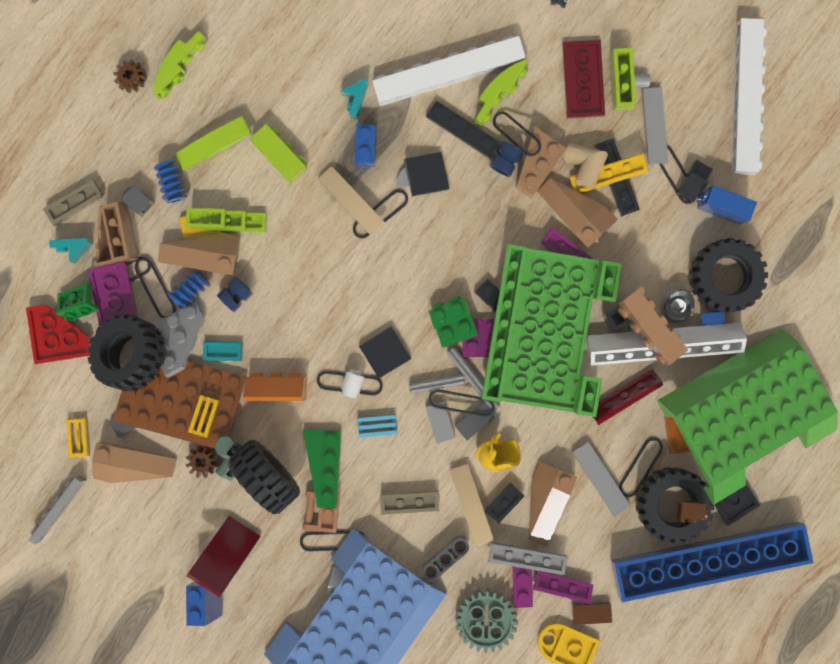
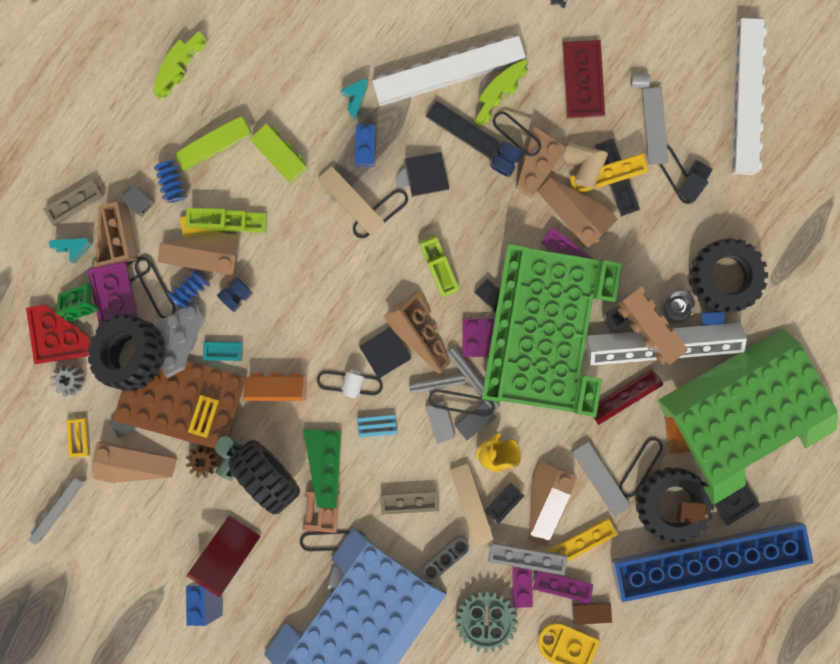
(72, 385): none -> light grey gear
(136, 77): reddish brown gear -> none
(414, 326): none -> medium nougat wedge
(438, 265): none -> lime slope
(453, 321): green plate -> none
(585, 540): none -> yellow tile
(622, 79): lime brick -> none
(726, 205): blue brick -> none

